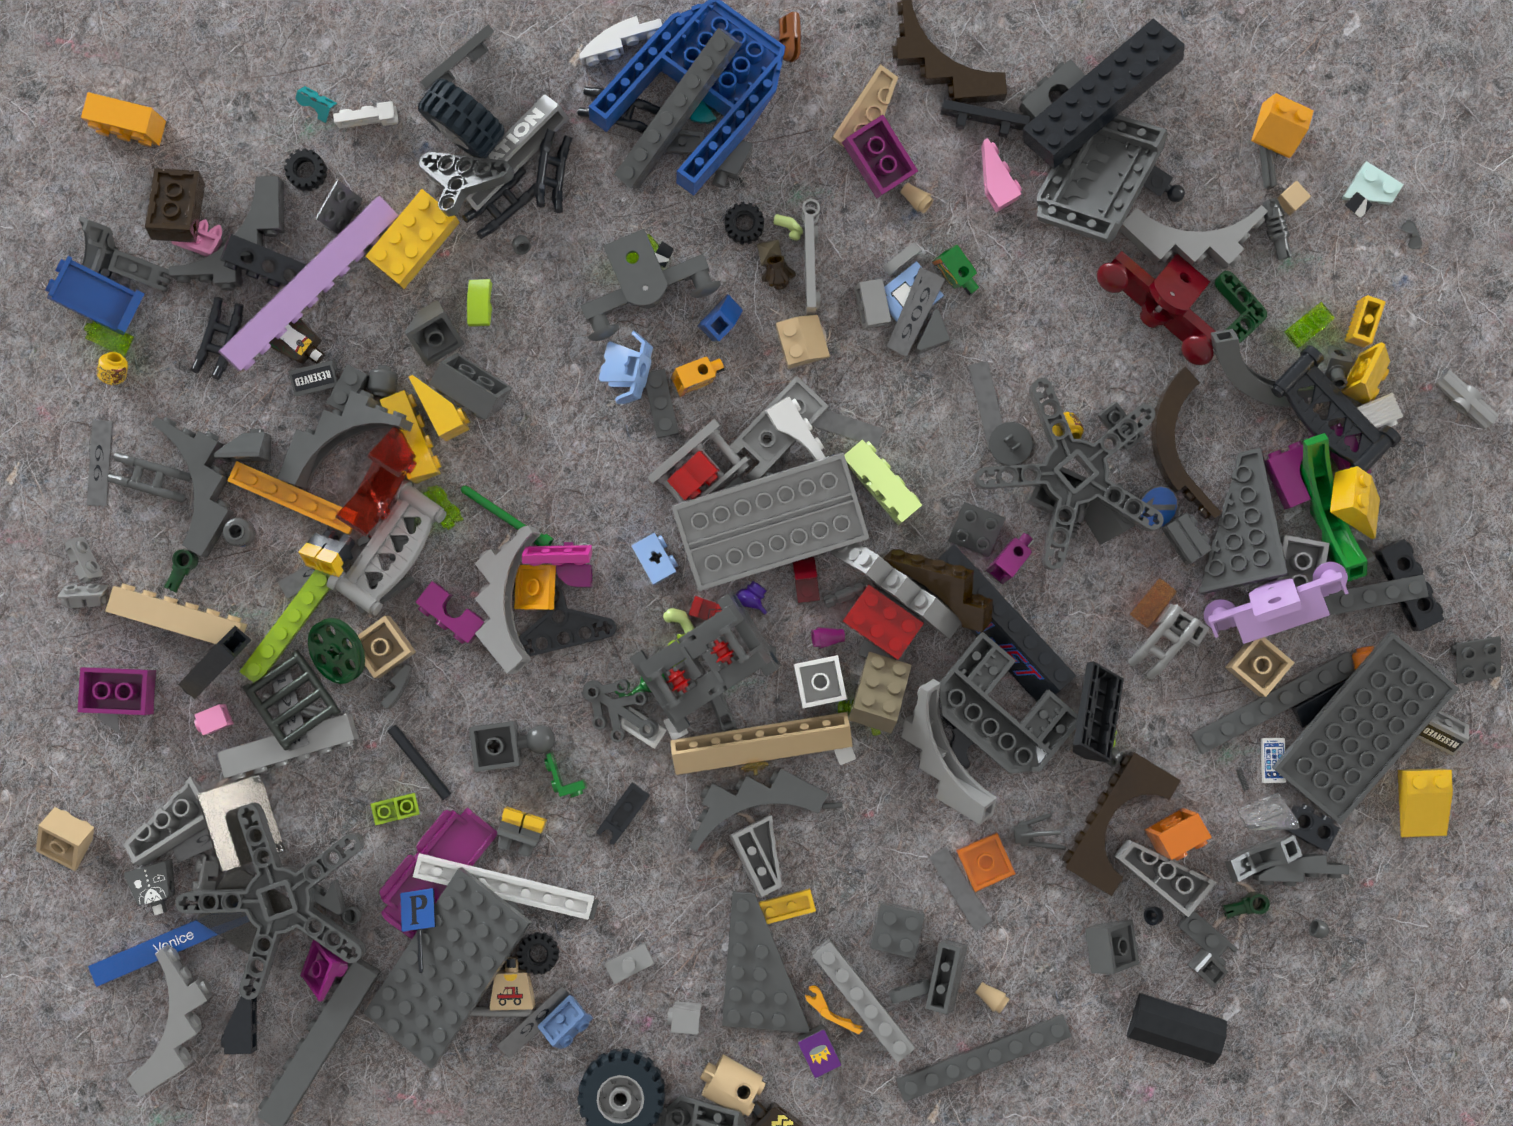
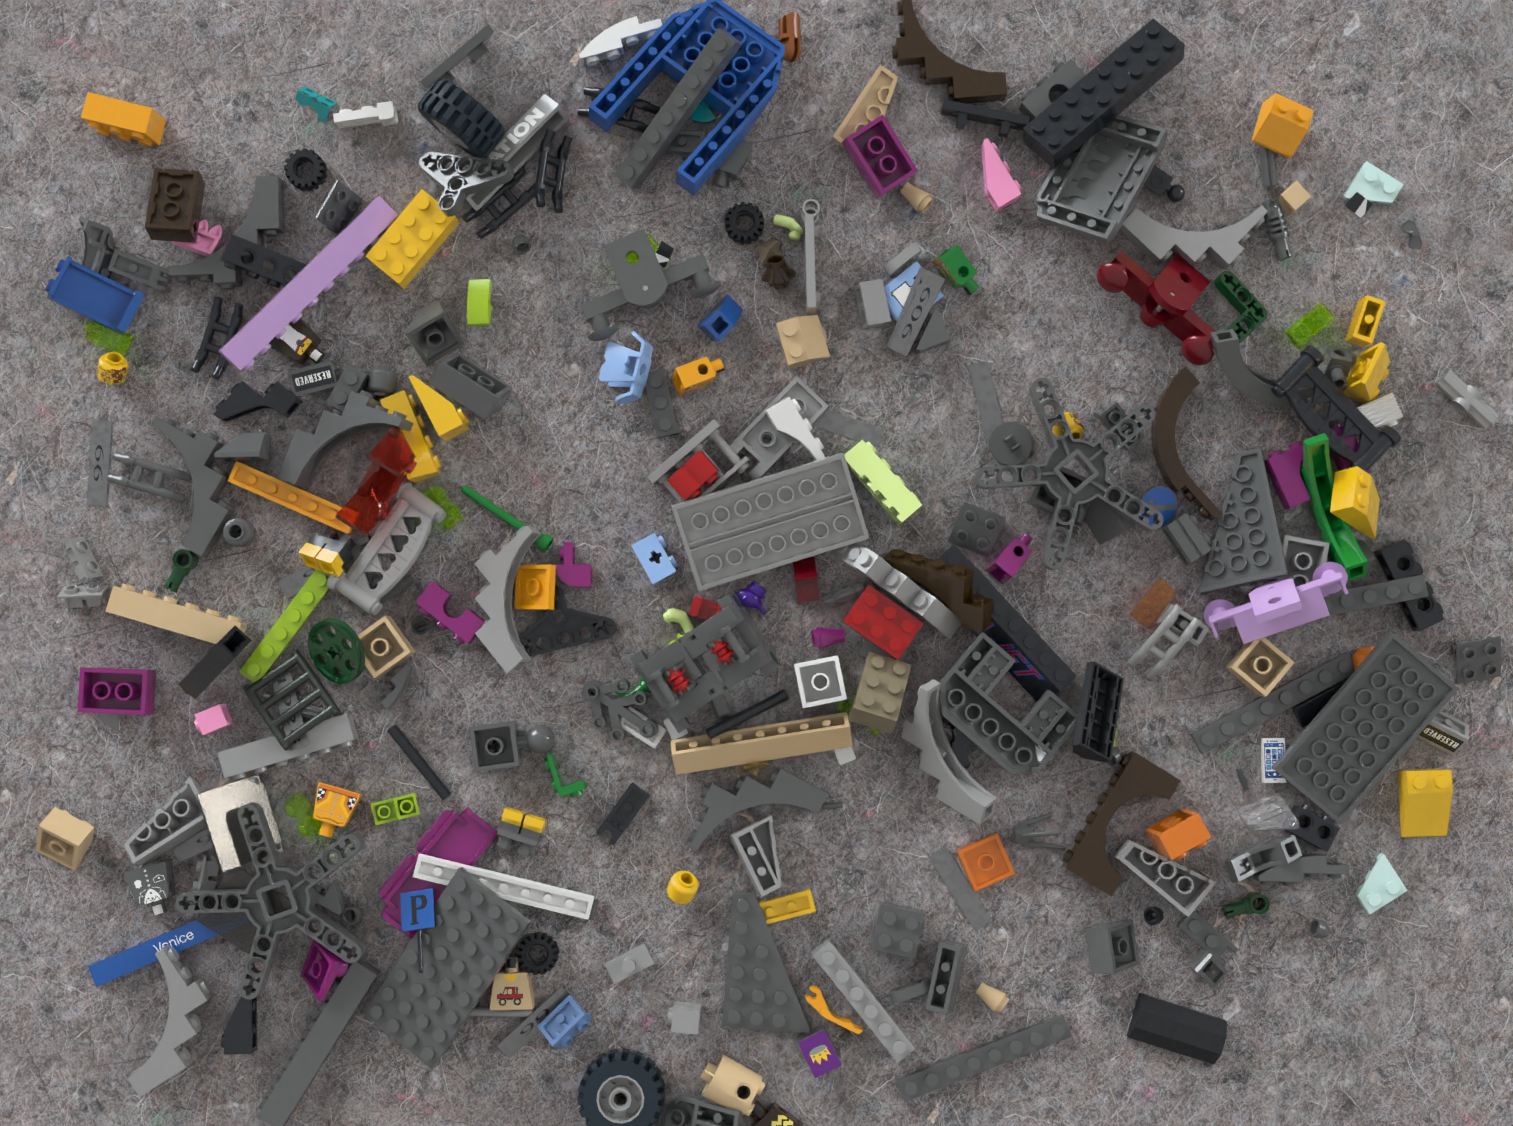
(247, 400): none -> black arch
(298, 810): none -> clear neon green hinge
(334, 807): none -> torso
(421, 629): none -> black hinge
(557, 554): dark pink plate -> none
(682, 887): none -> yellow head
(747, 714): none -> black piece
(1380, 886): none -> light aqua wing

